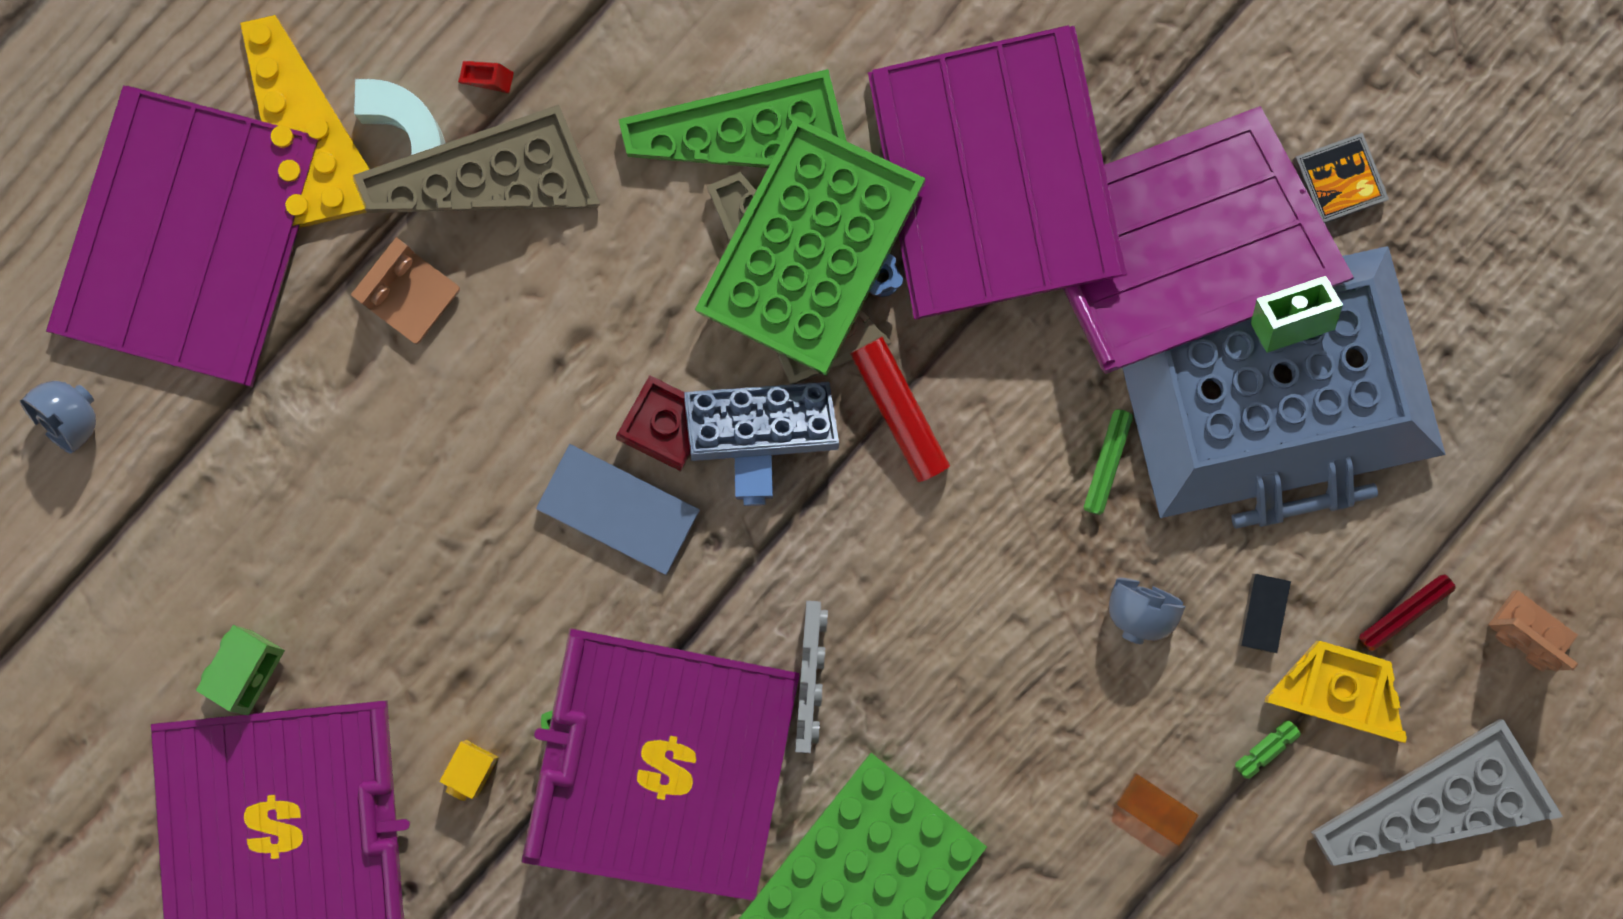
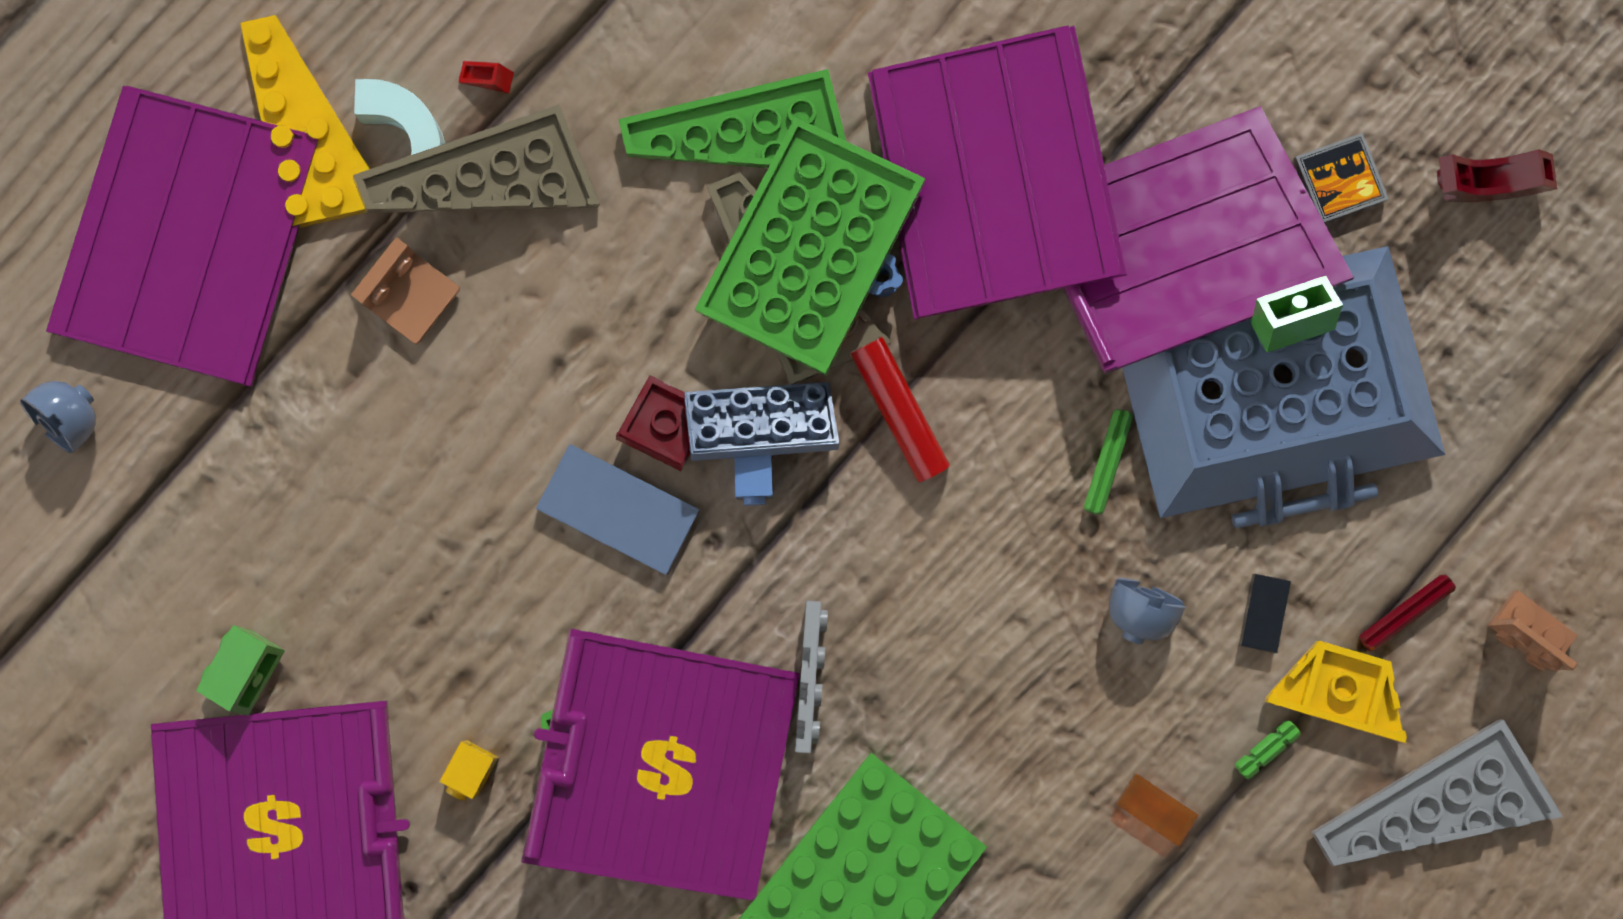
(1496, 178): none -> dark red arch

